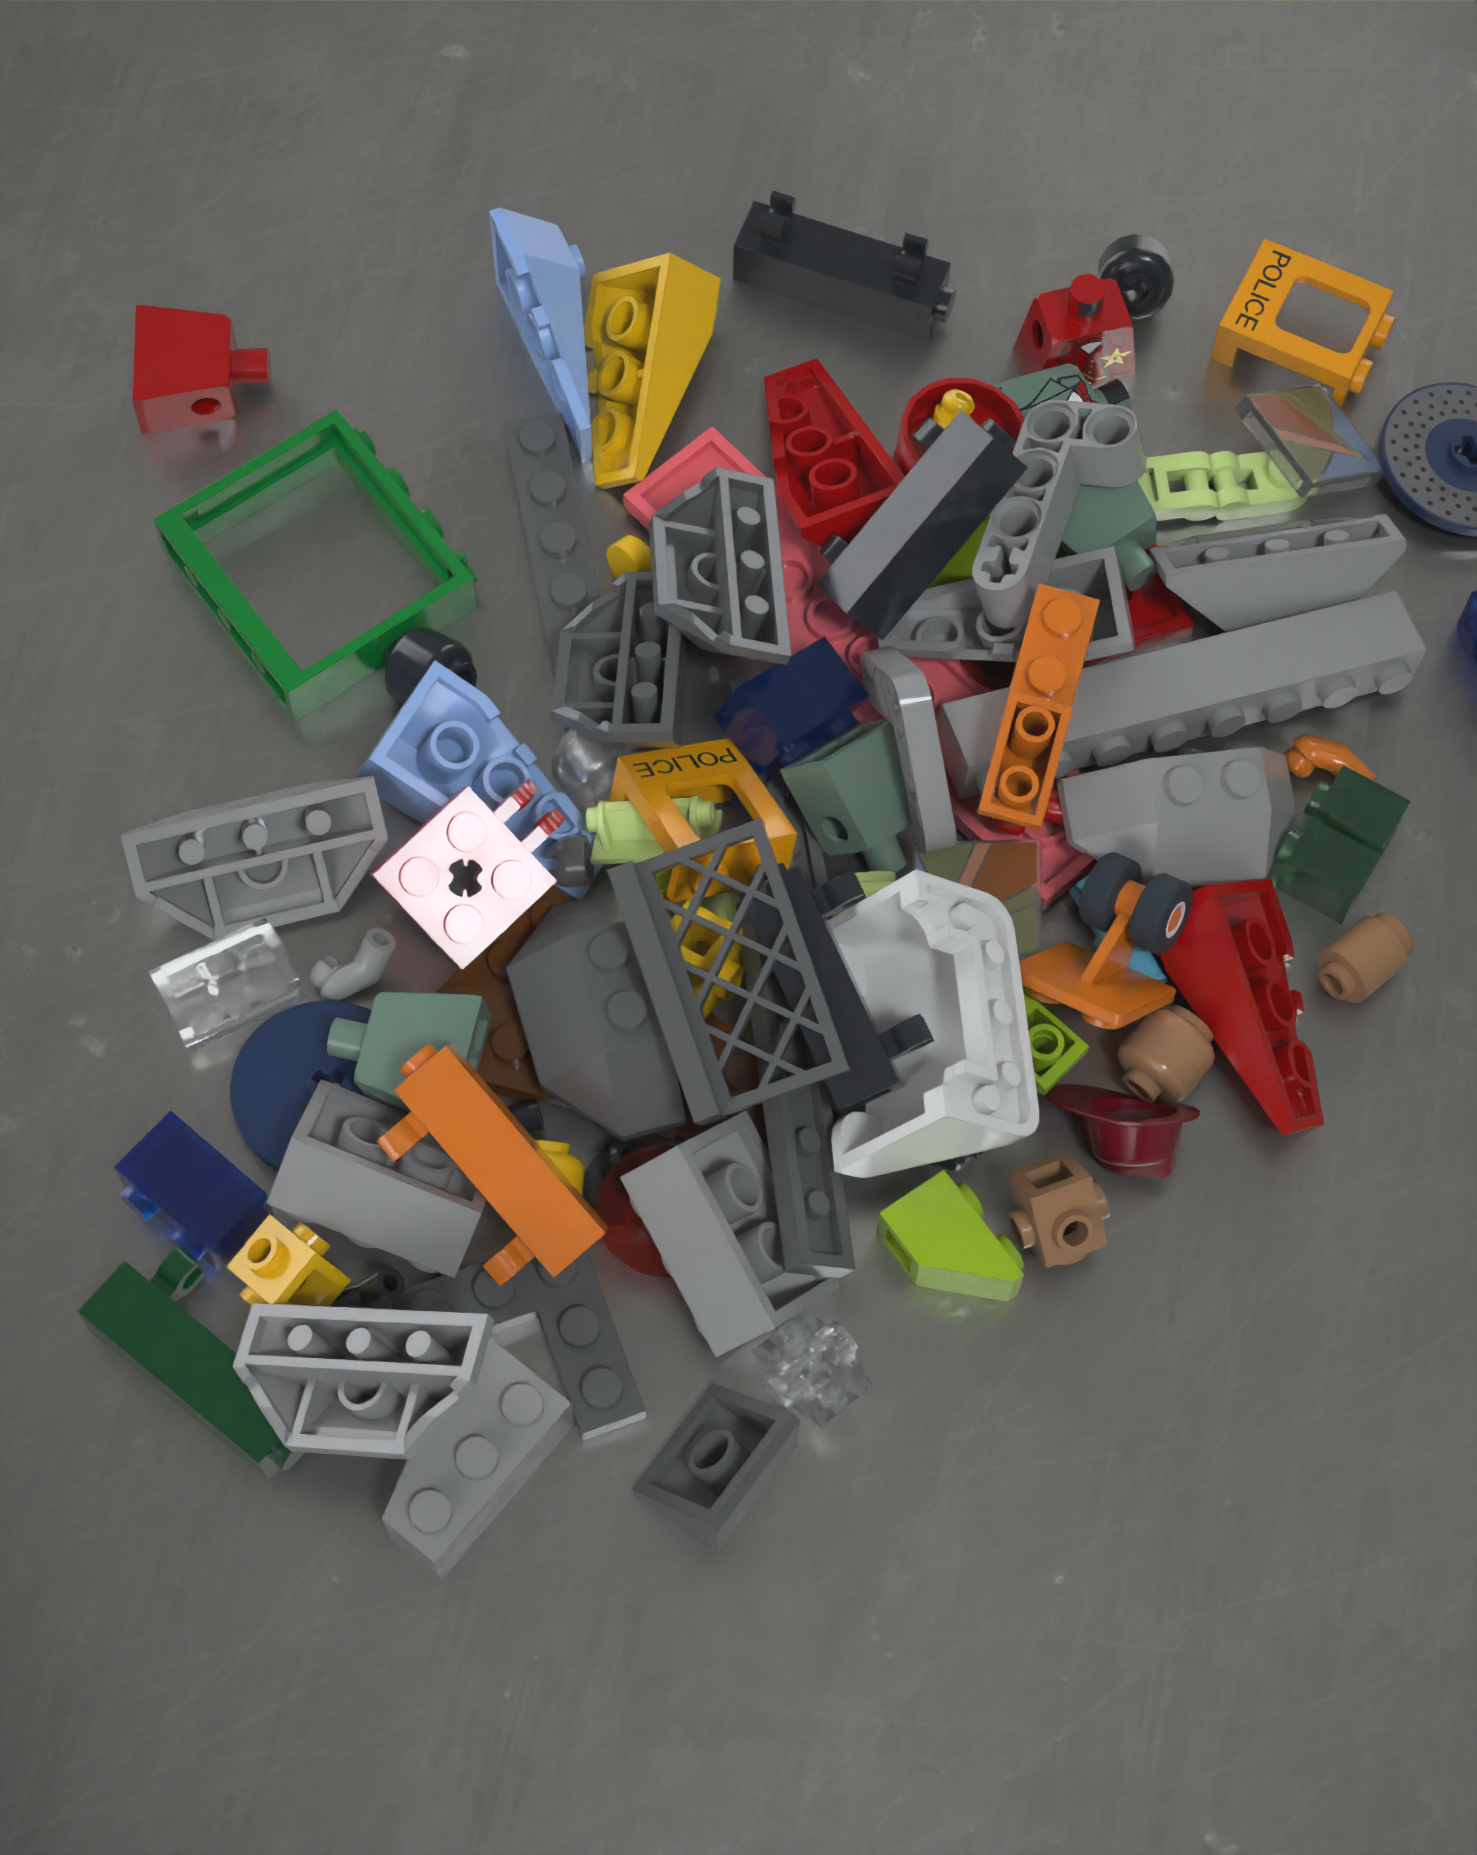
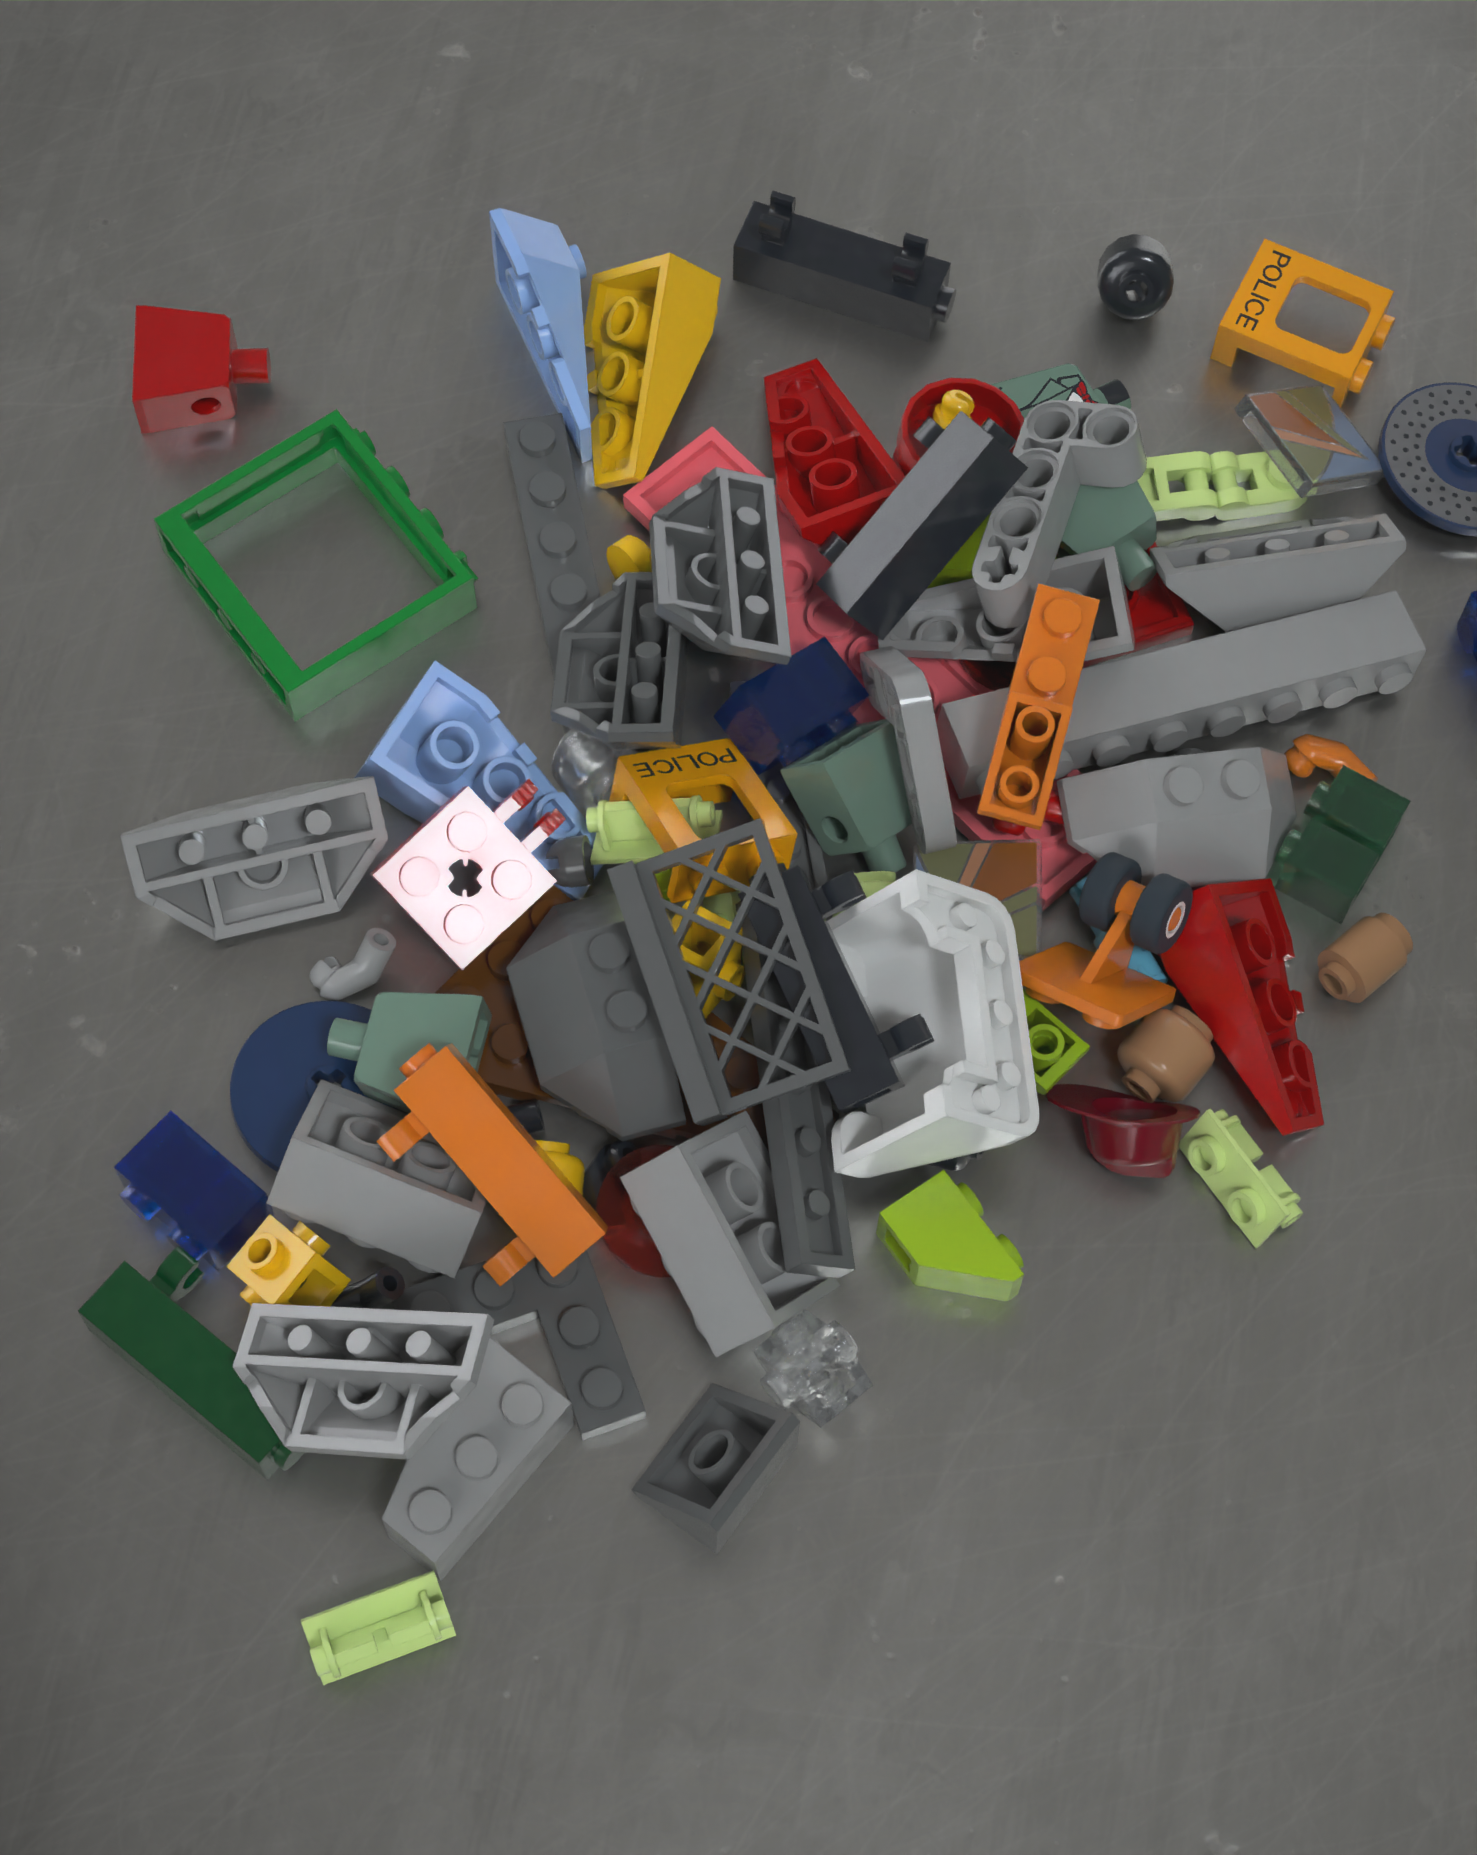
(227, 984): clear brick -> none
(378, 1627): none -> yellowish green hinge
(414, 653): black head -> none
(1057, 1210): medium nougat brick -> none
(1079, 327): red torso -> none
(1224, 1159): none -> yellowish green hinge

